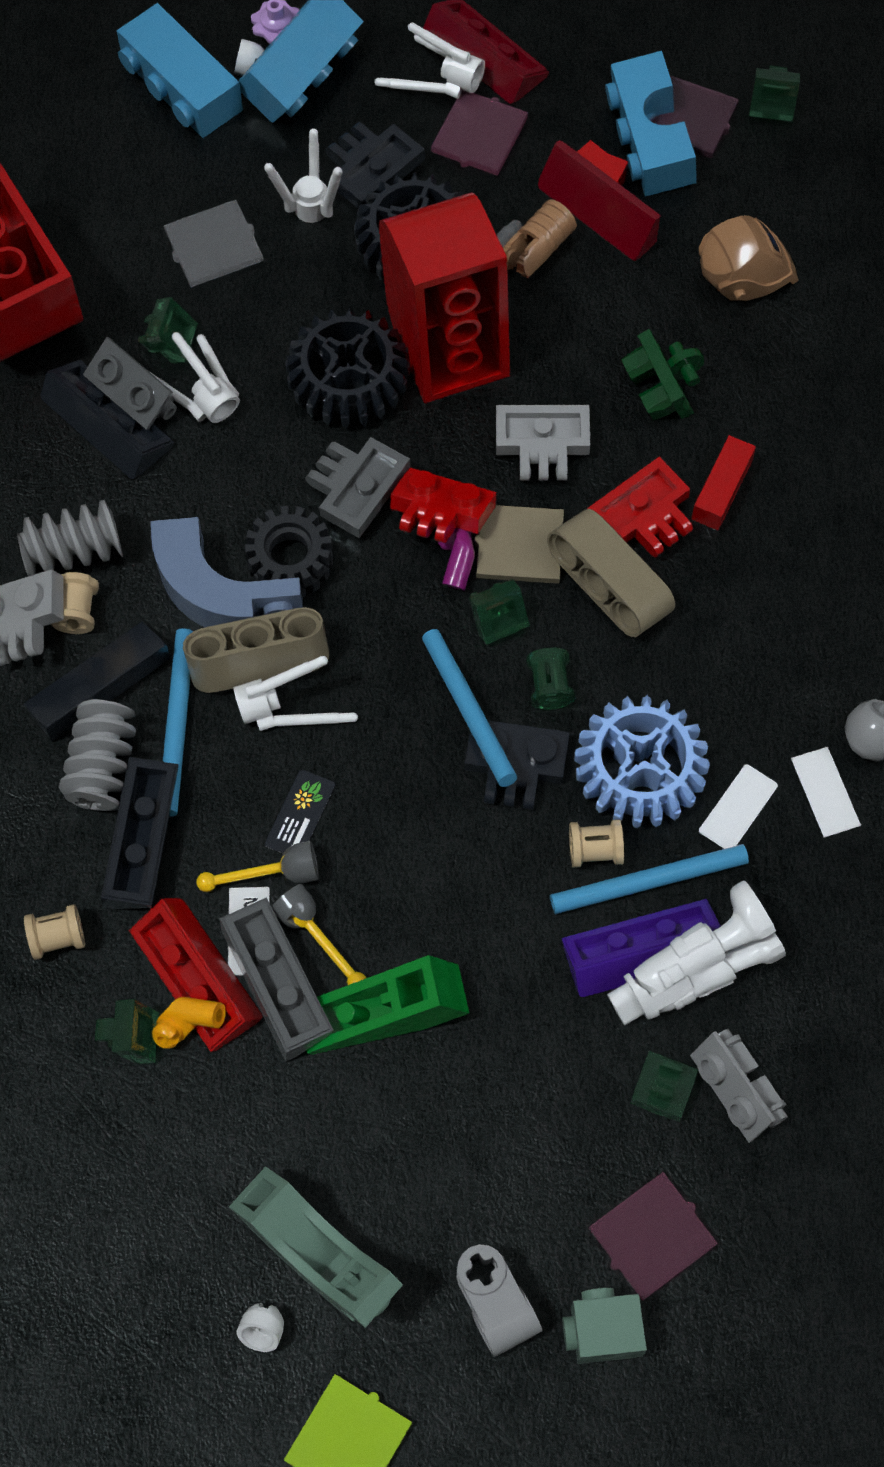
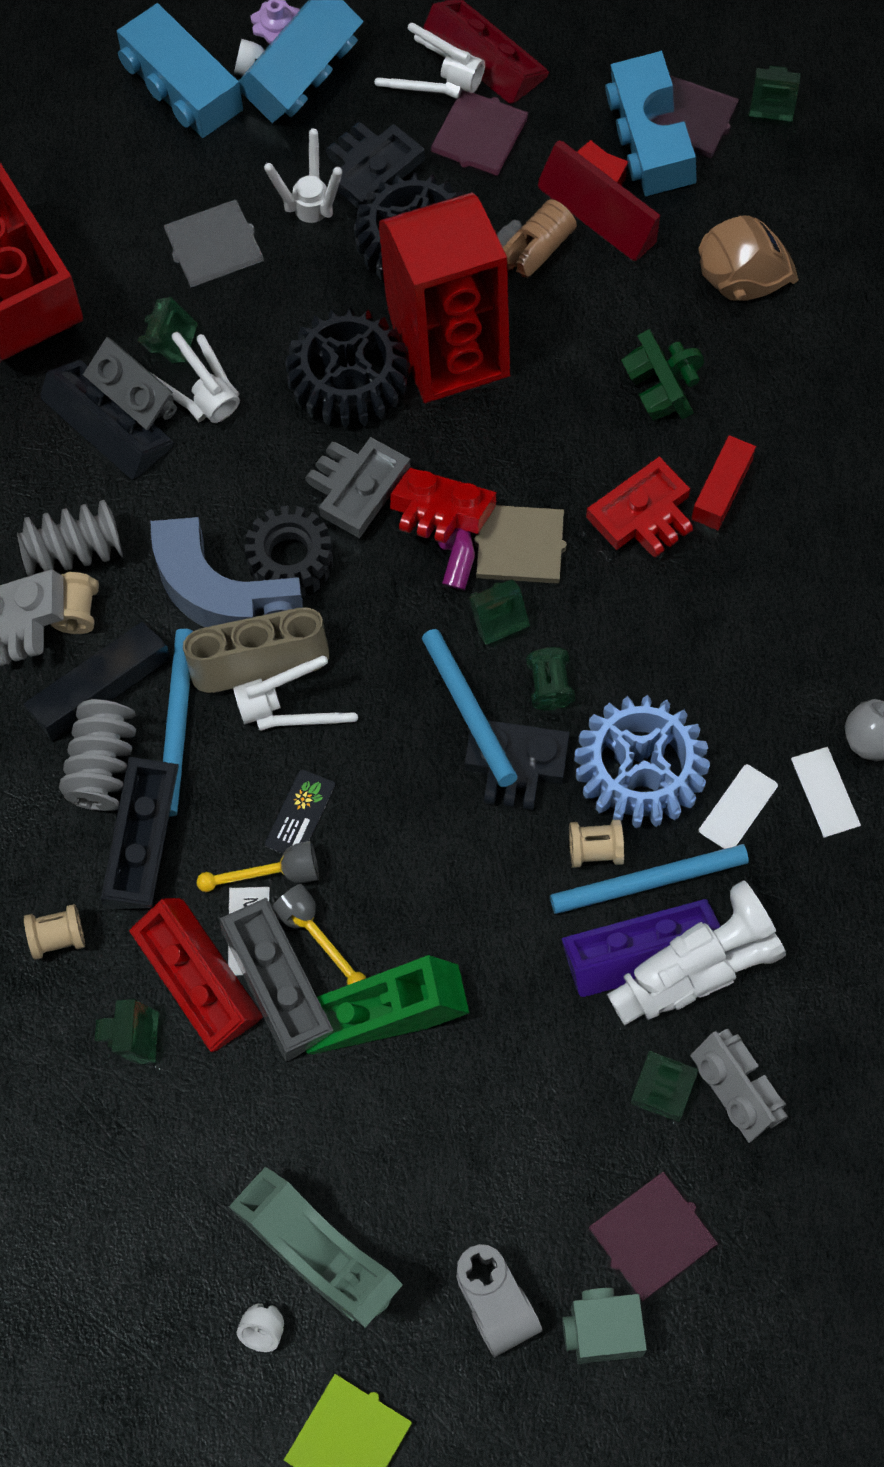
(183, 1017): light orange arm -> none
(542, 436): light grey hinge -> none
(611, 572): dark tan beam -> none

